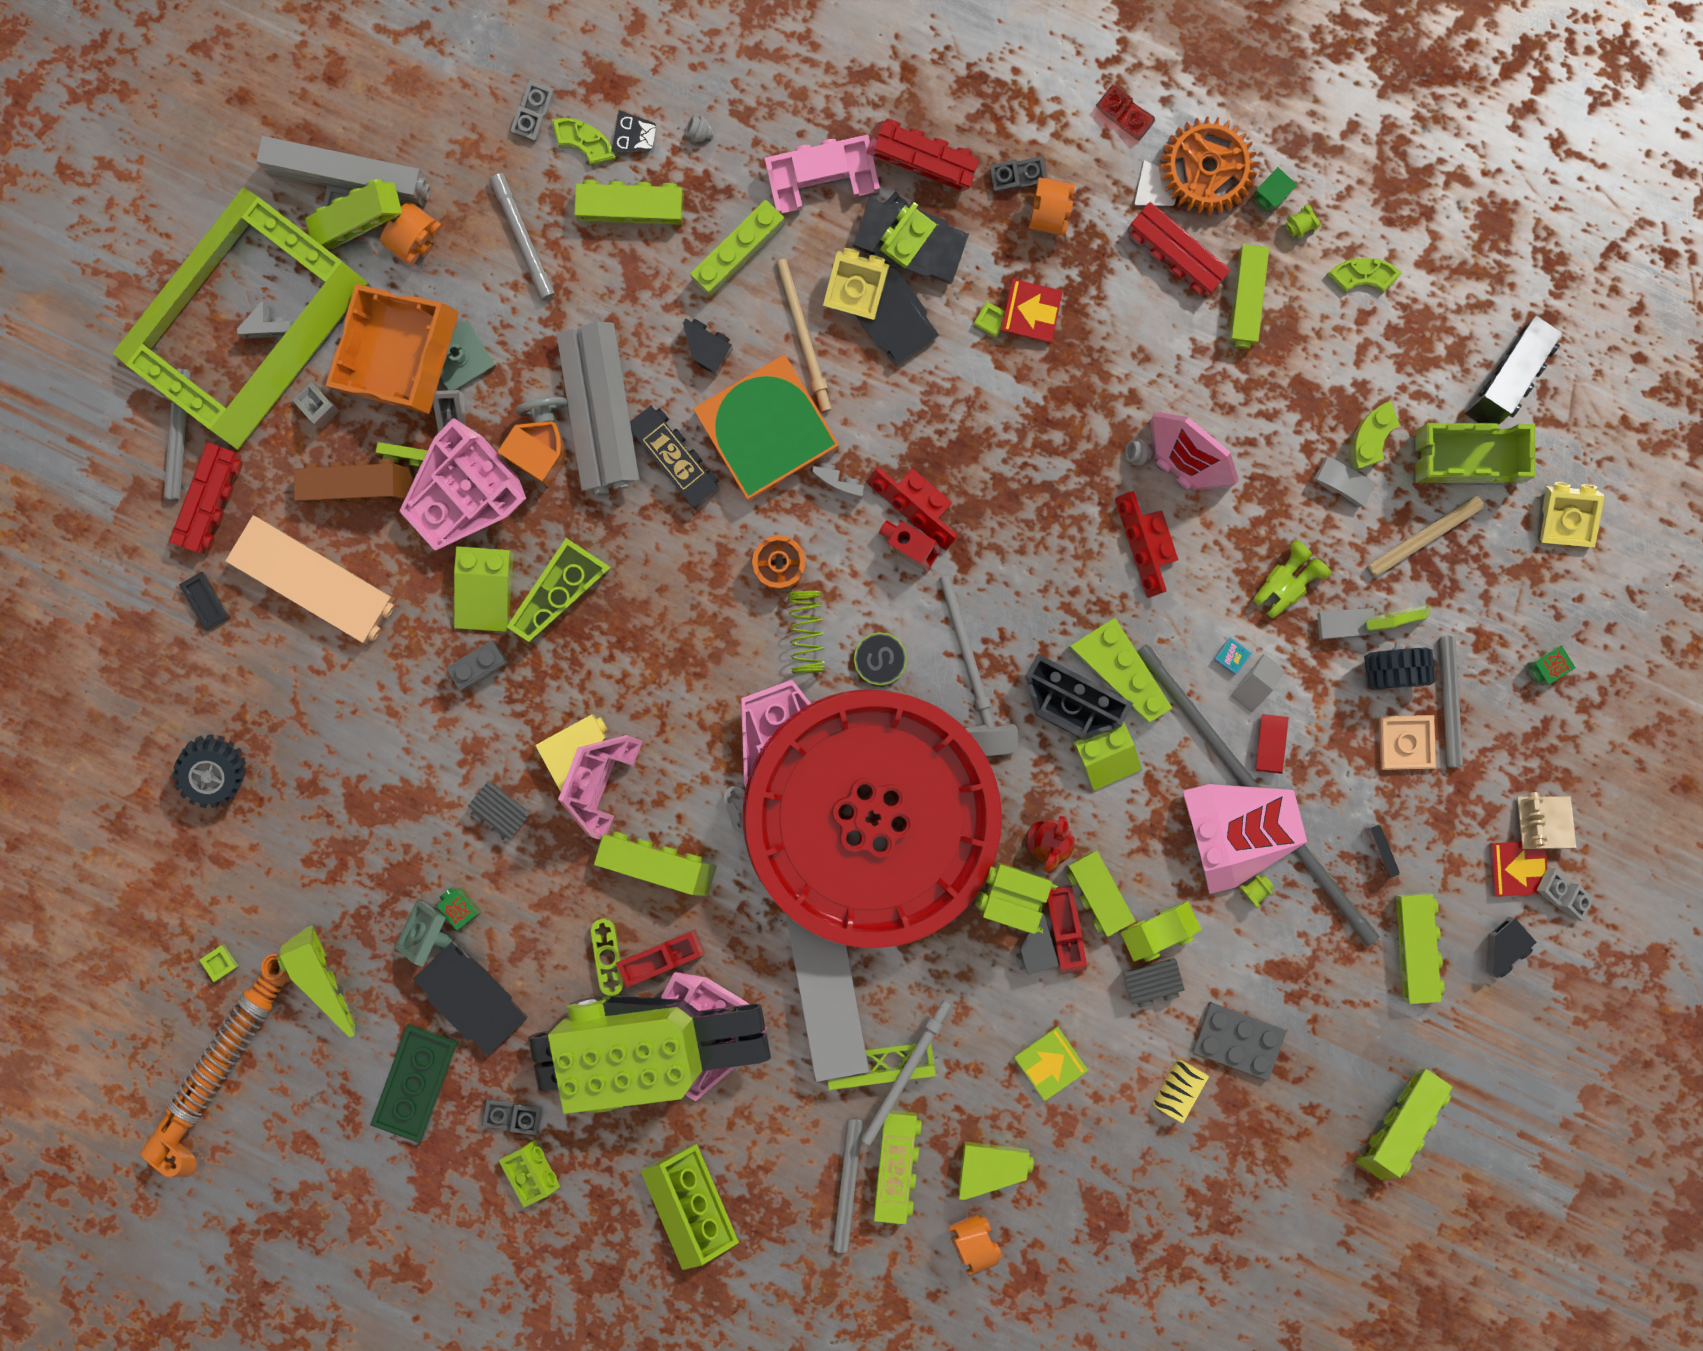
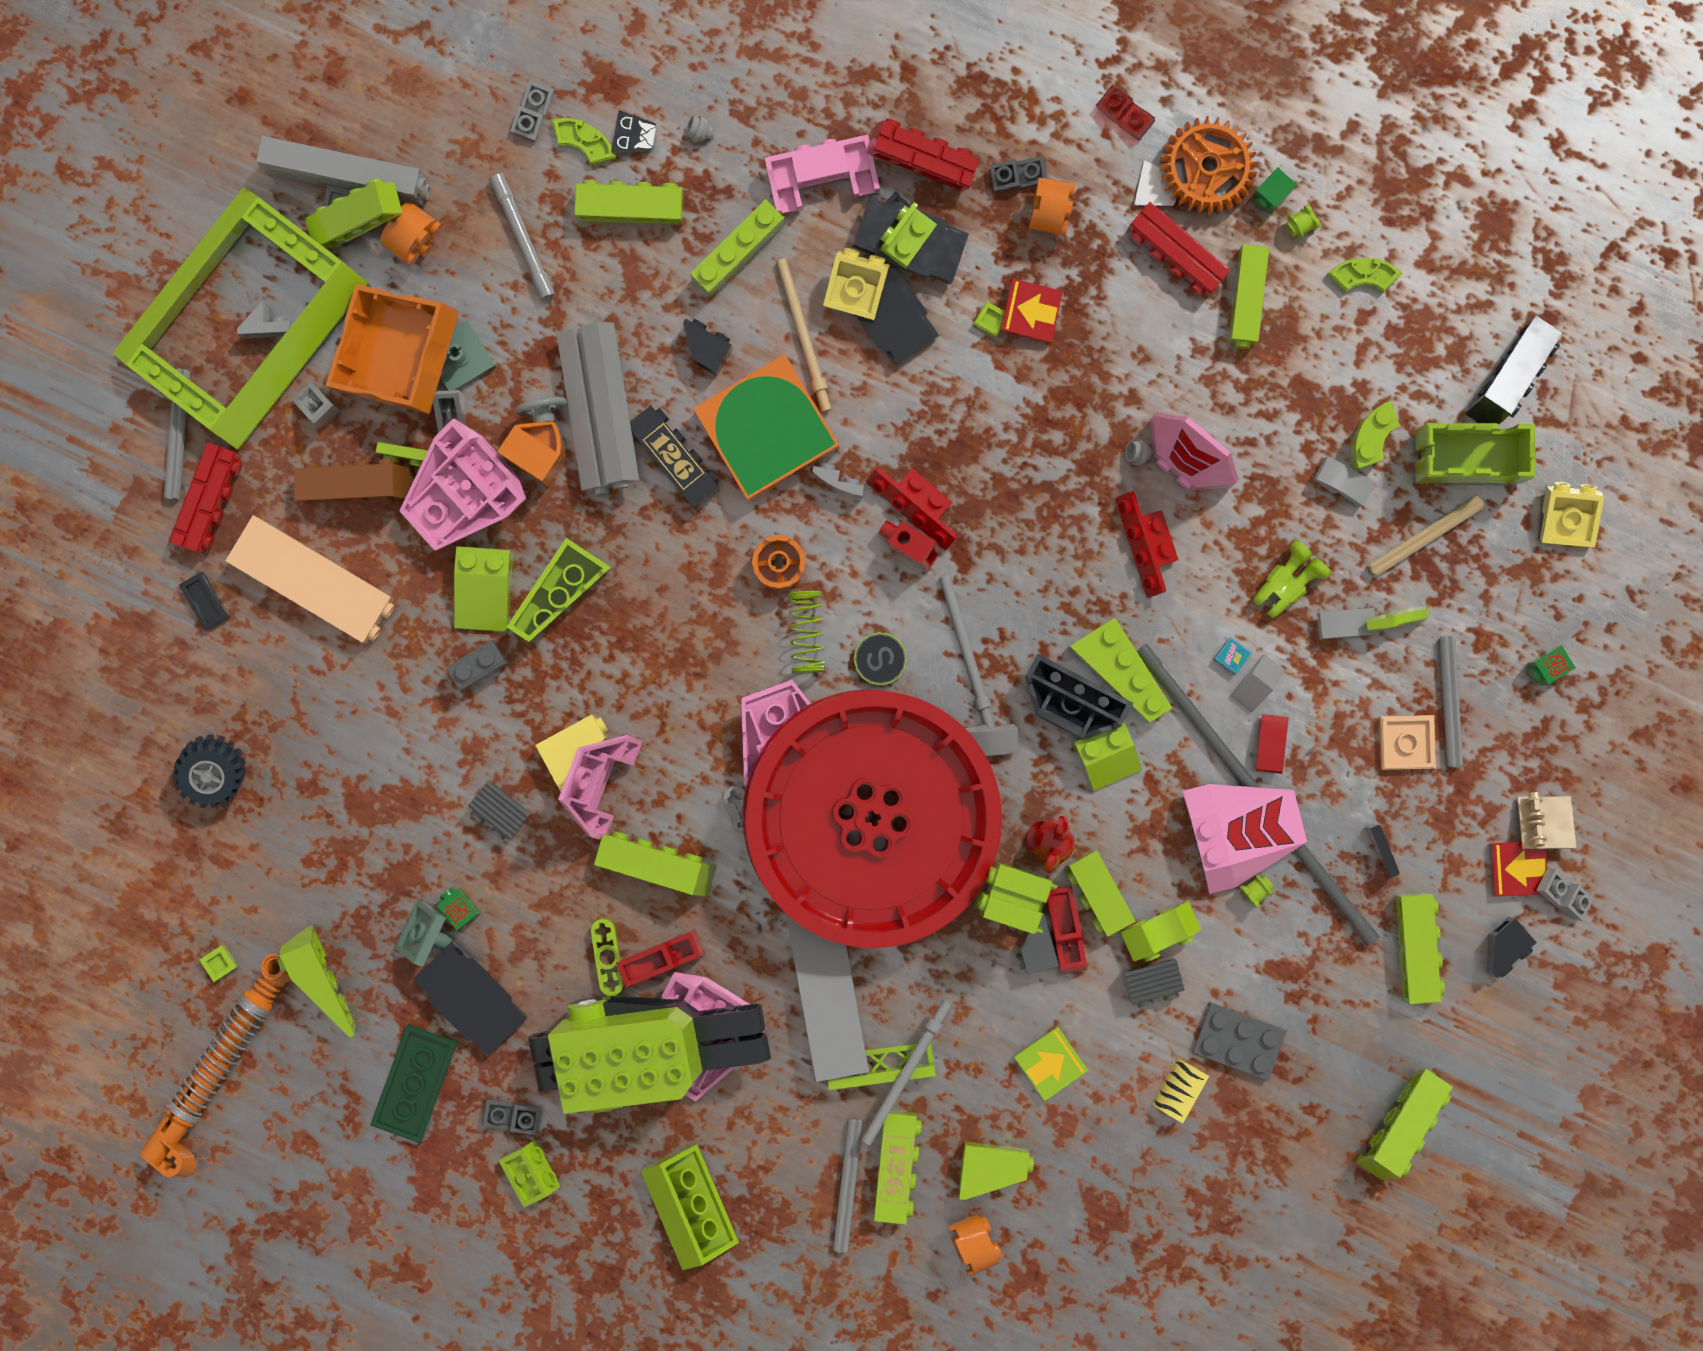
(1399, 668): black wheel -> none

